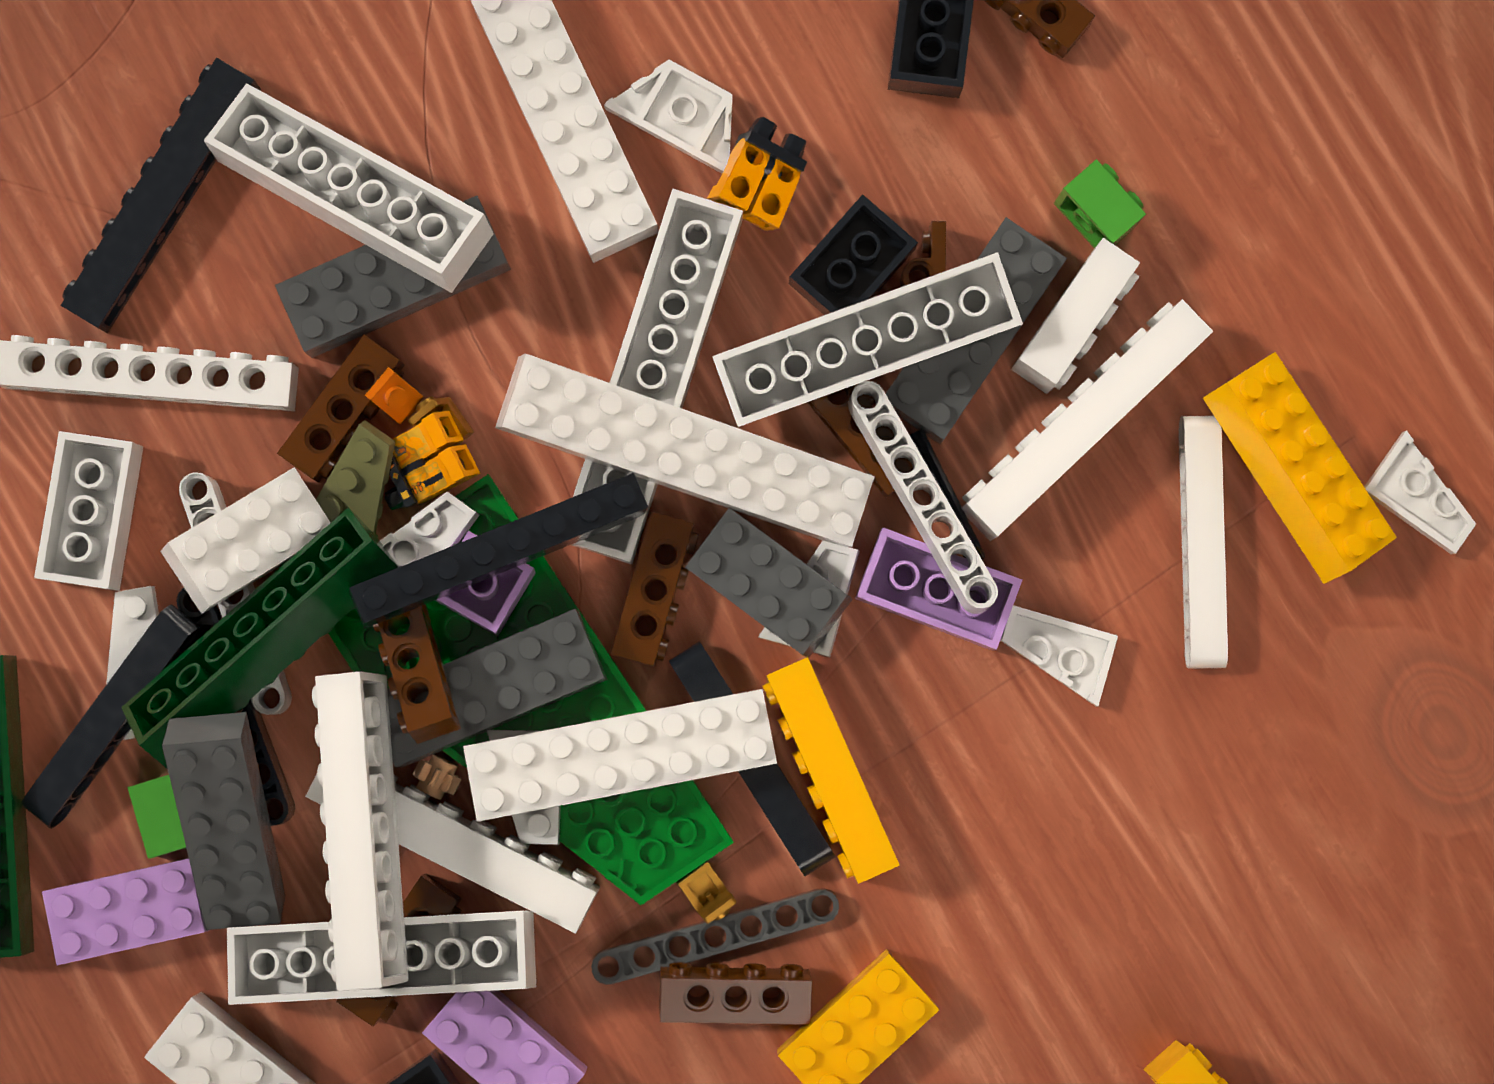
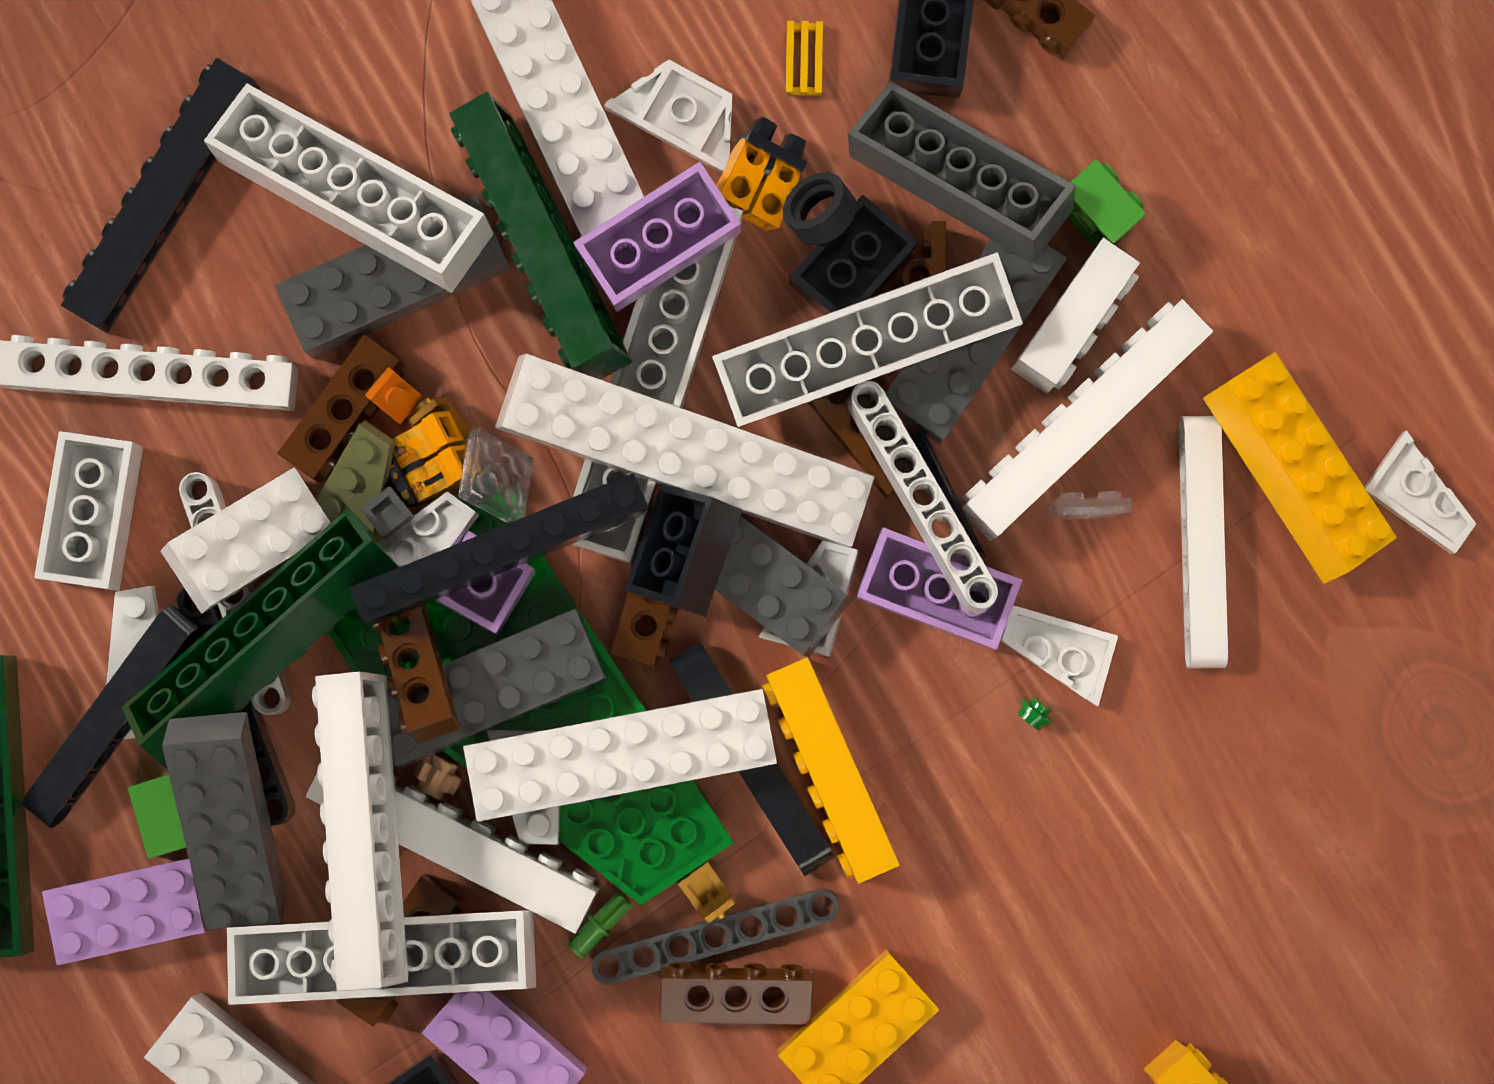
(387, 513): none -> dark grey plate
(495, 476): none -> clear plate
(539, 238): none -> dark green brick
(599, 925): none -> bright green axle
(658, 236): none -> lavender brick
(683, 549): none -> black brick
(804, 27): none -> yellow tile
(830, 222): none -> black tyre
(961, 171): none -> dark grey brick
(1035, 713): none -> green plate
(1102, 506): none -> clear plate

